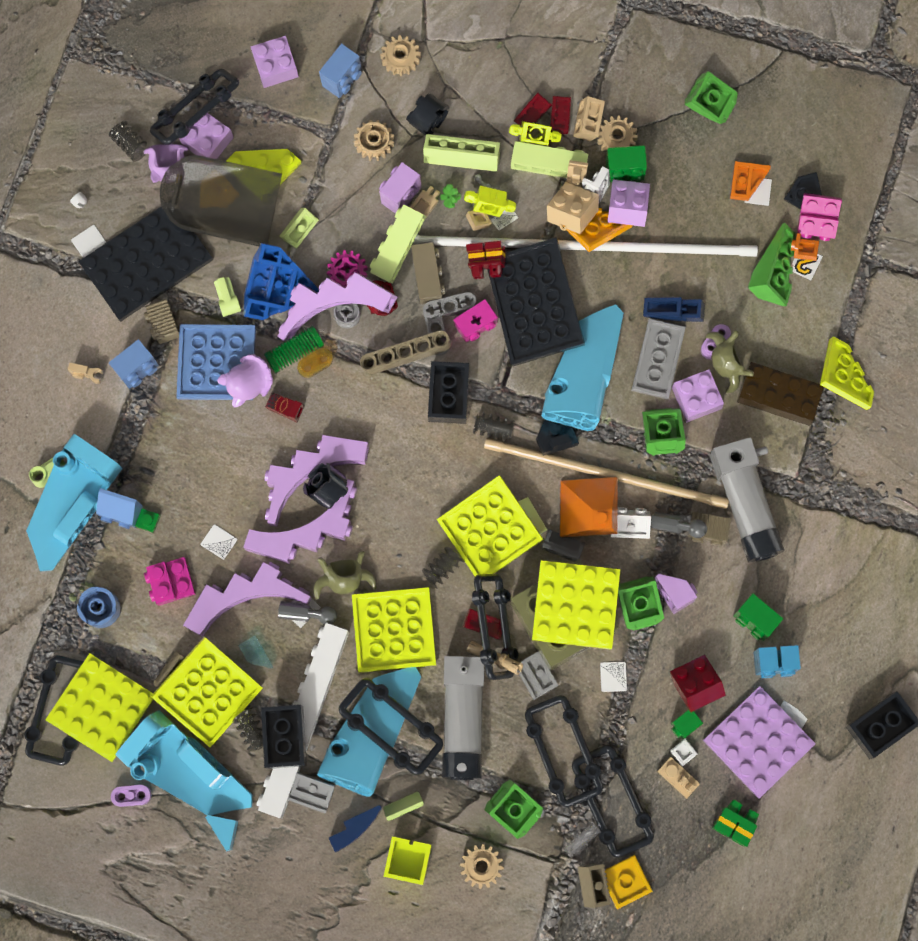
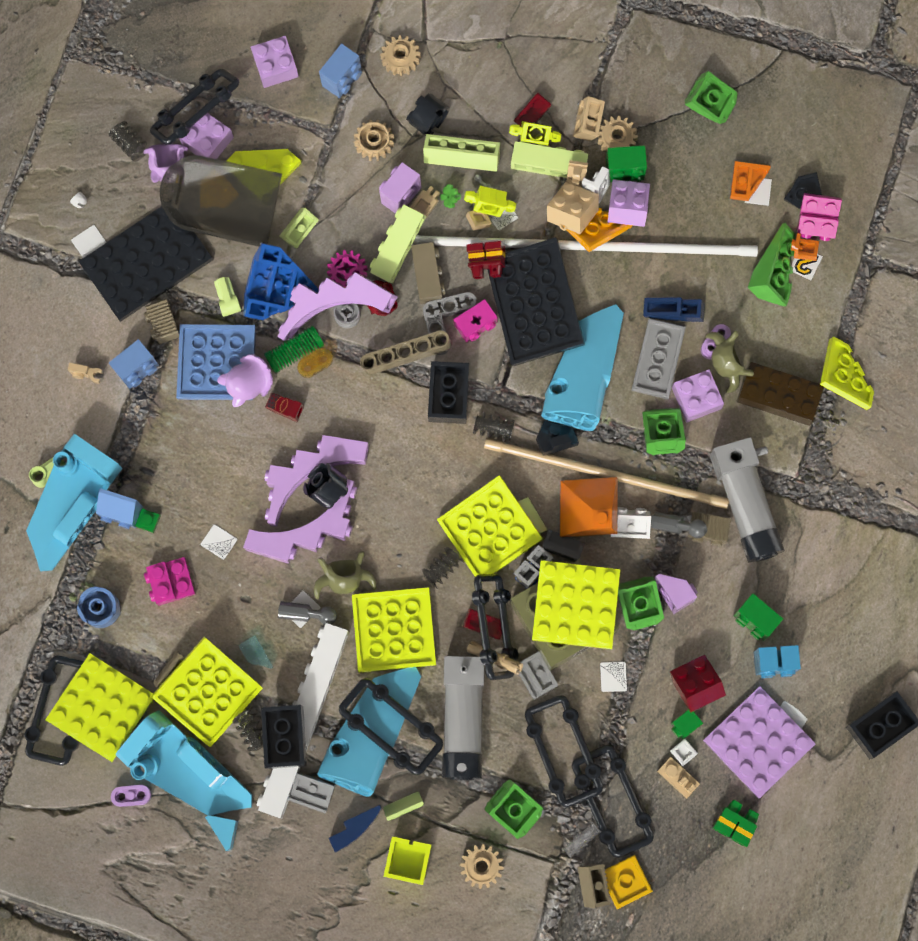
(214, 603): lavender arch -> none
(528, 572): none -> light grey hips
(560, 114): dark red plate -> none

